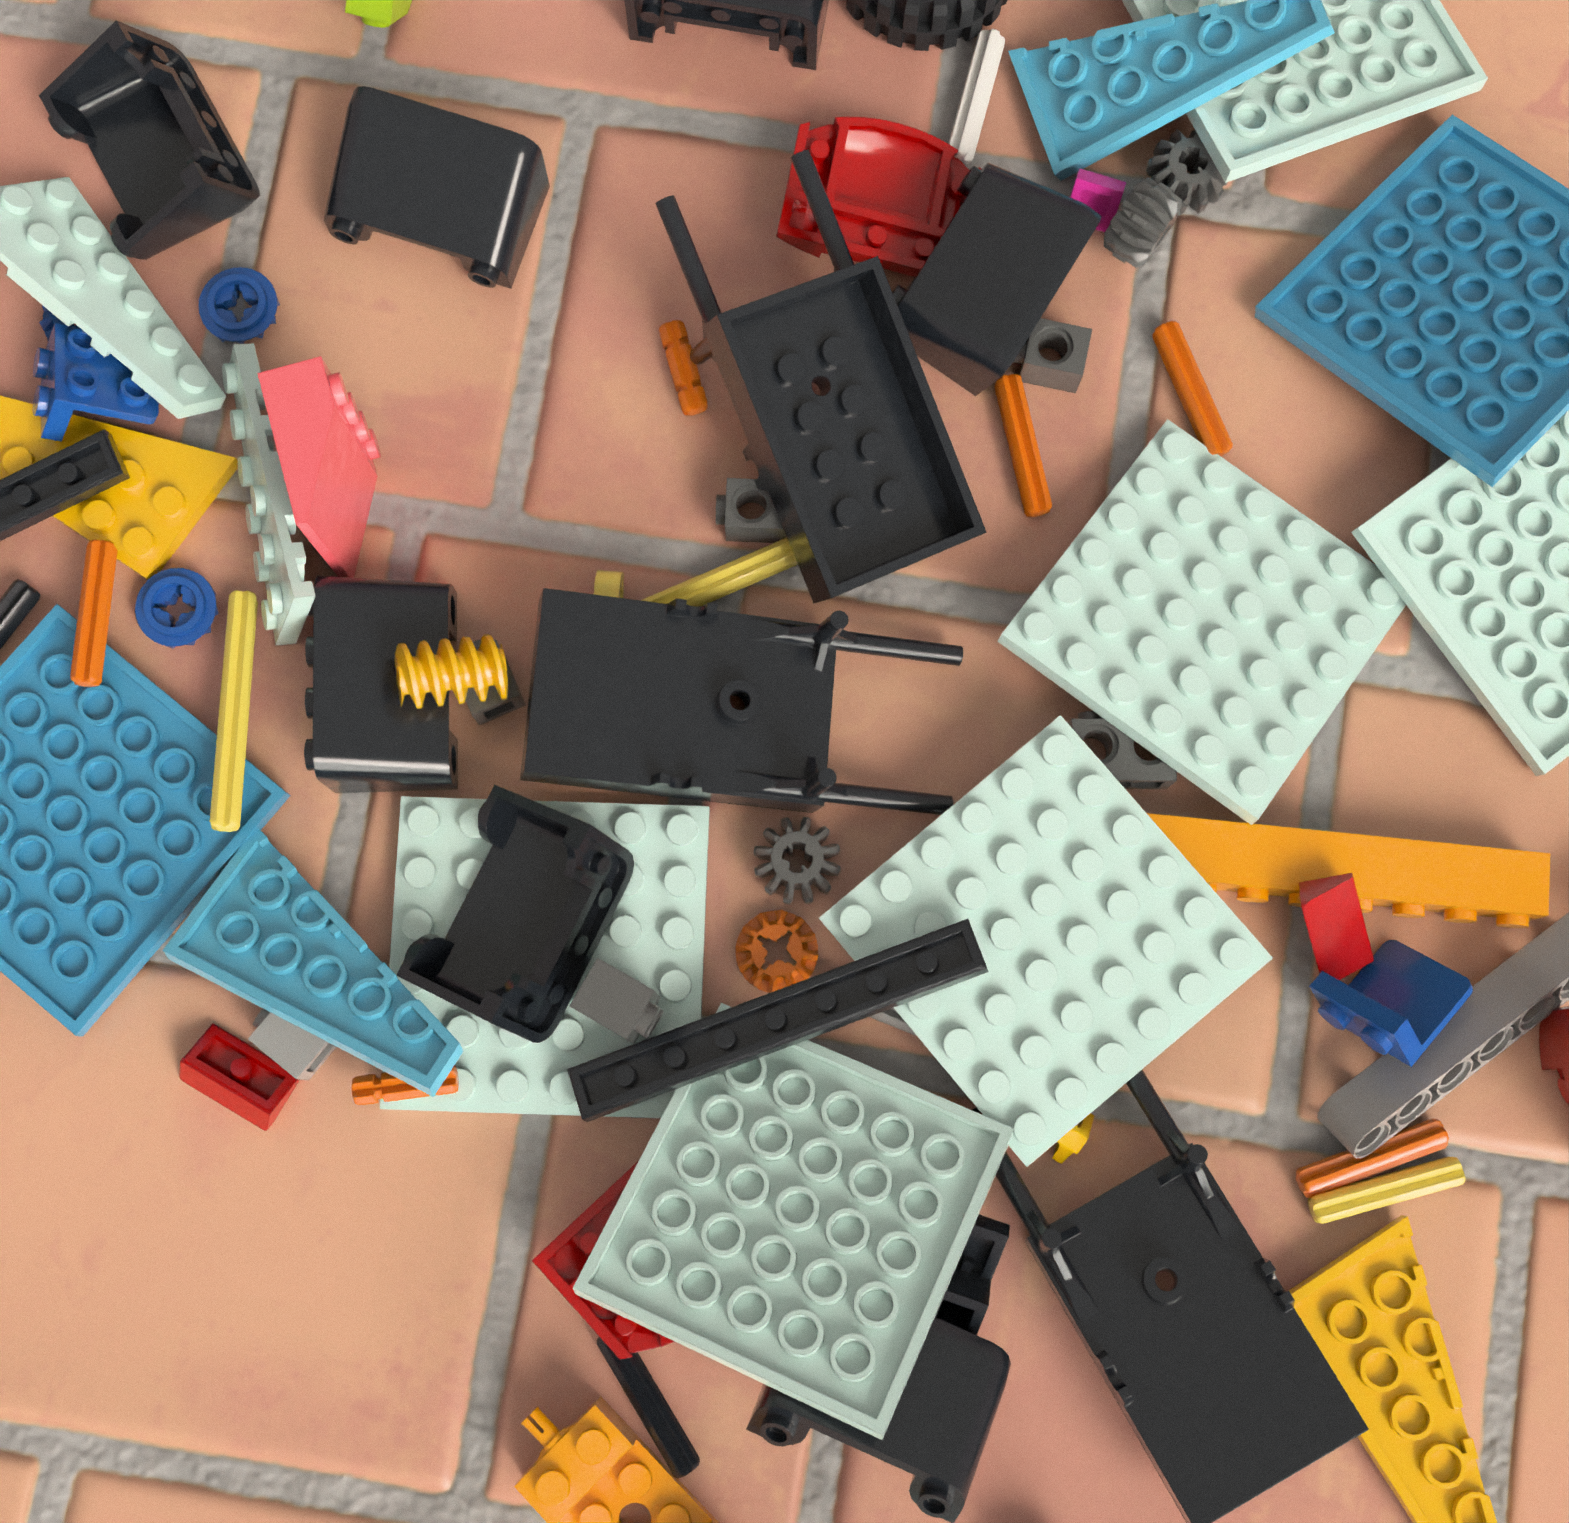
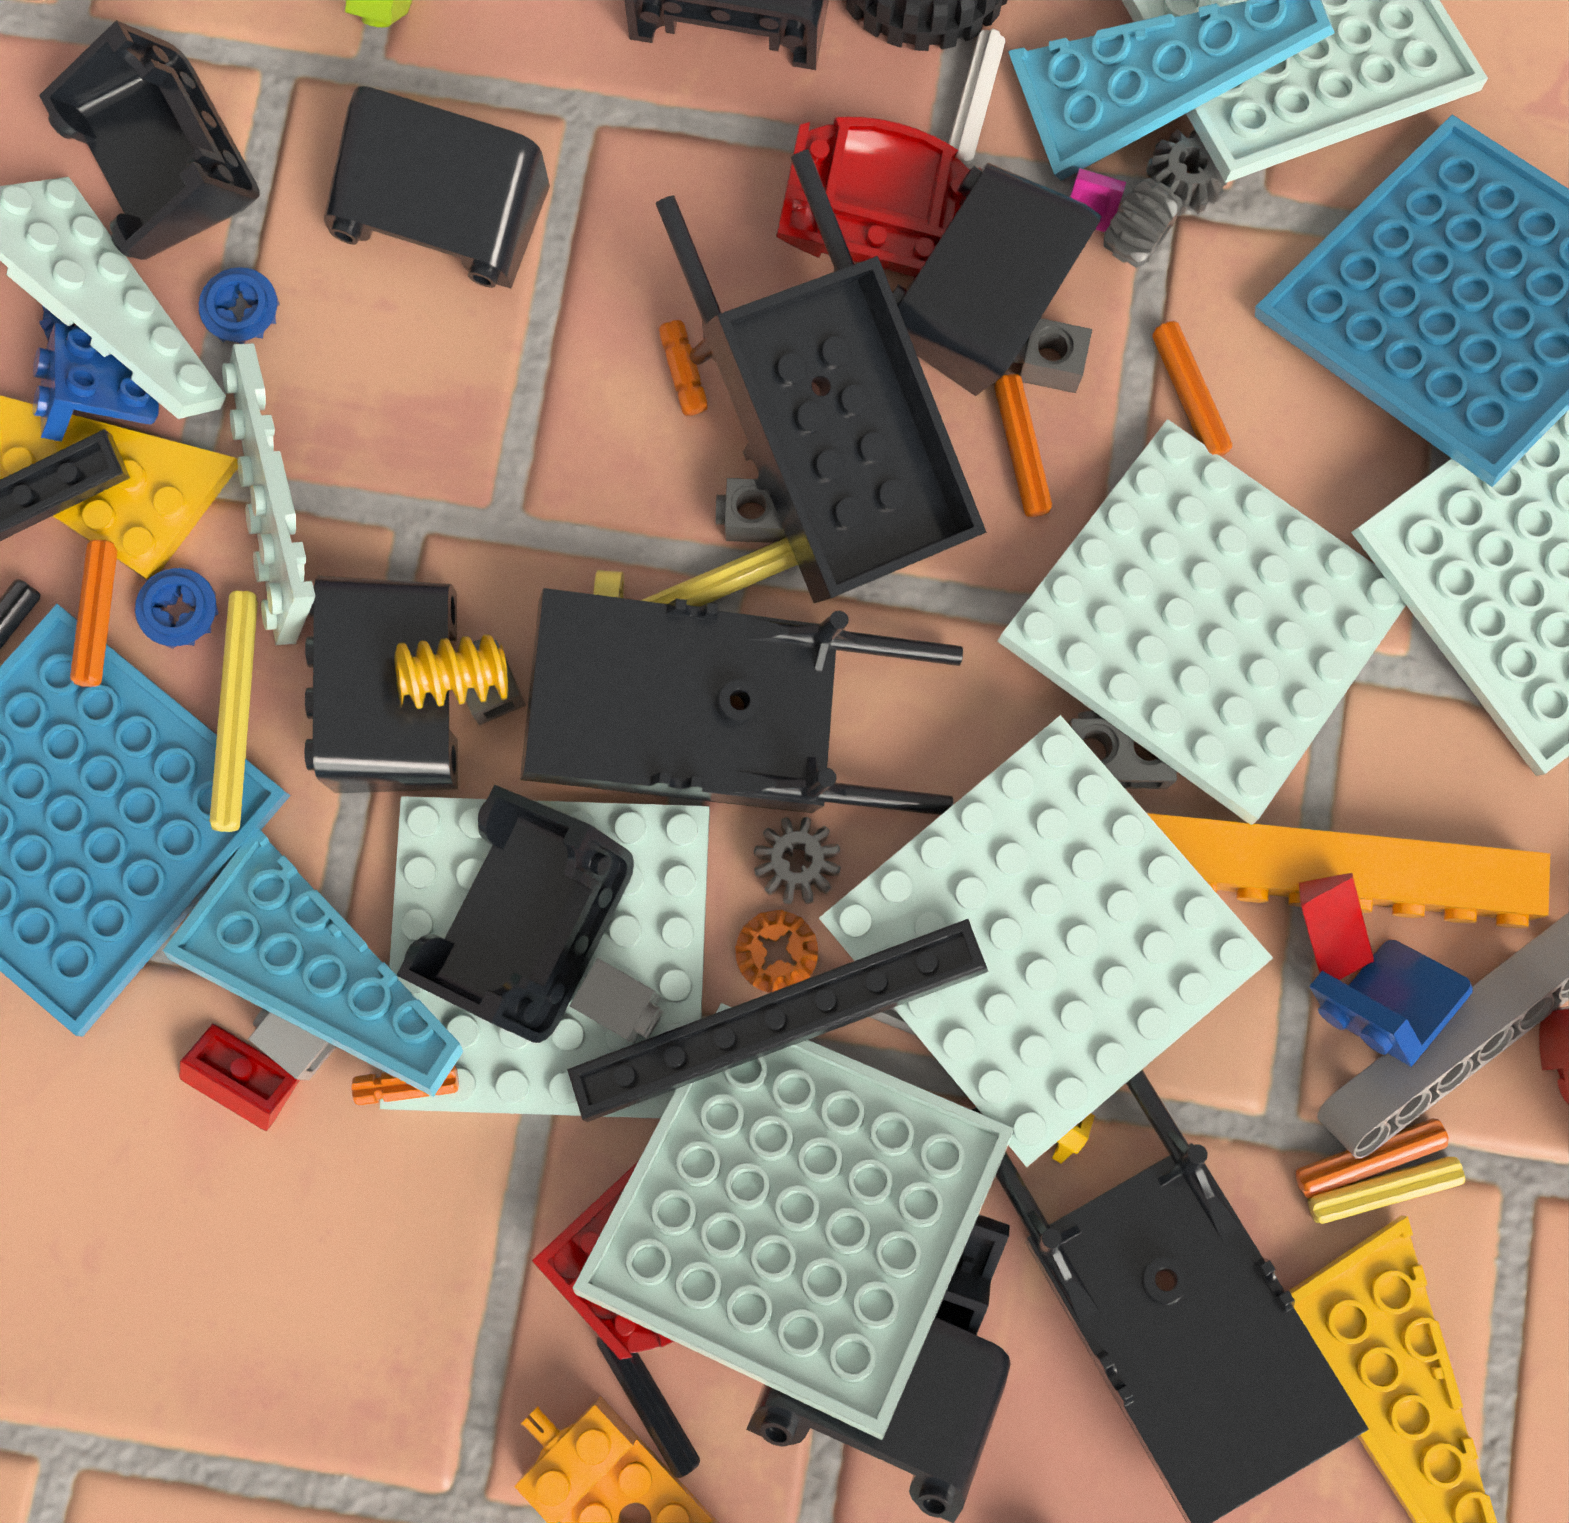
(323, 457): coral slope -> none

